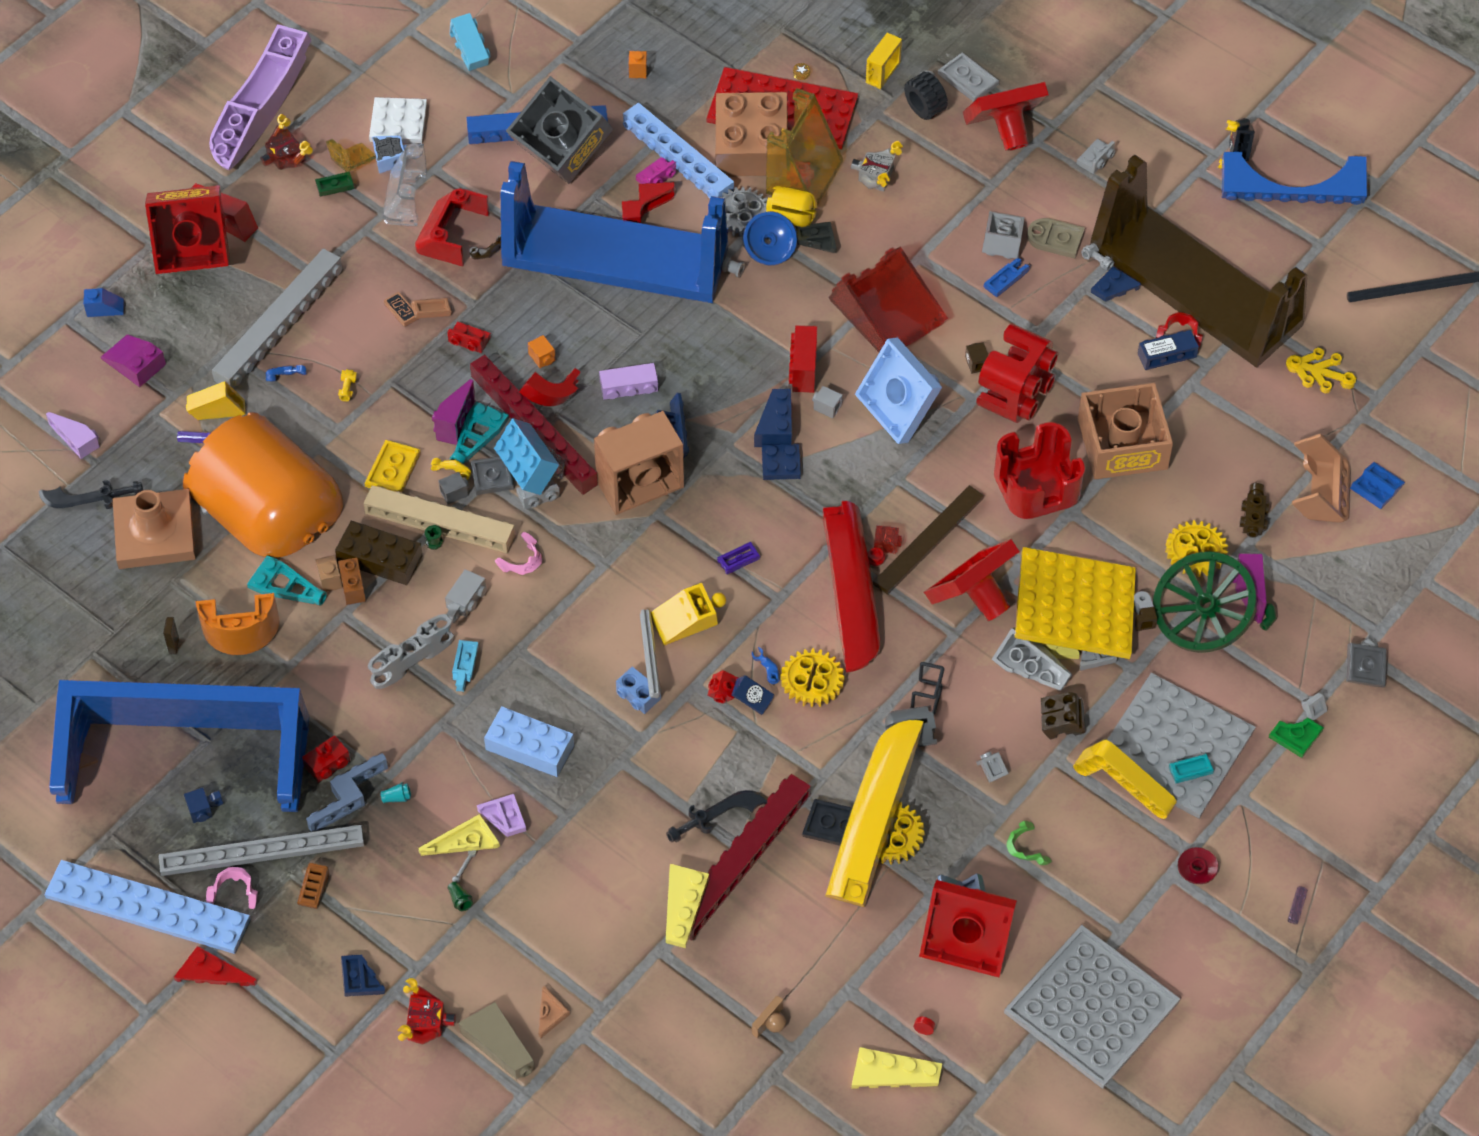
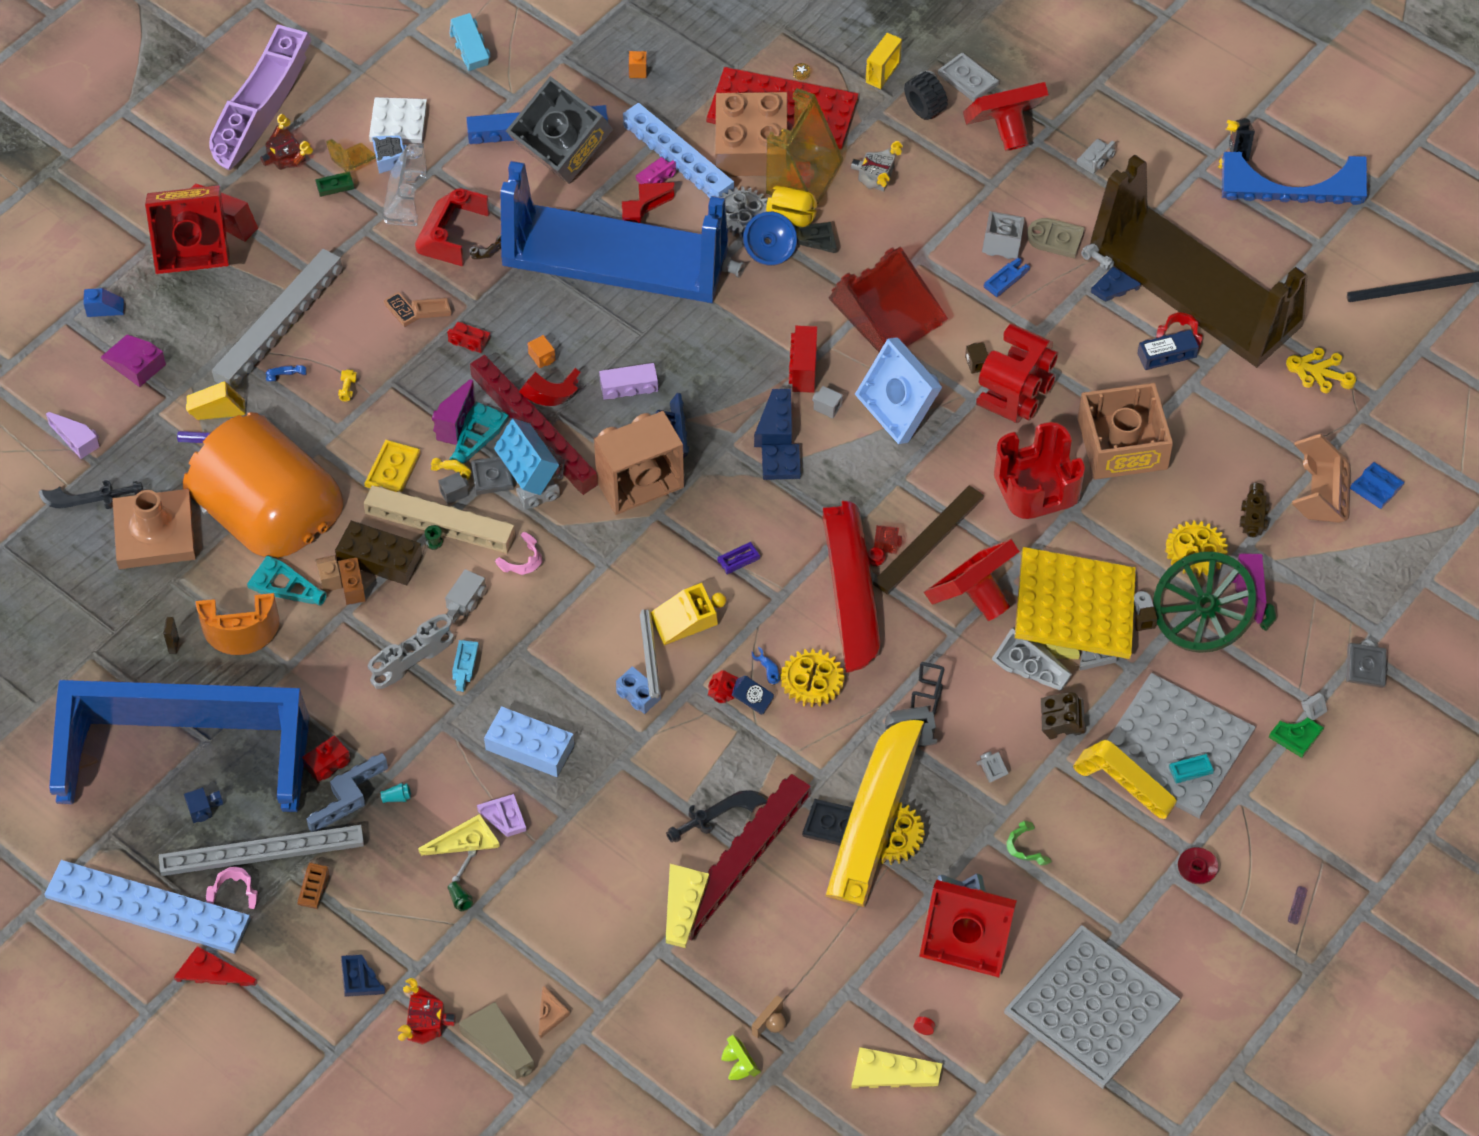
(745, 1065): none -> lime tile

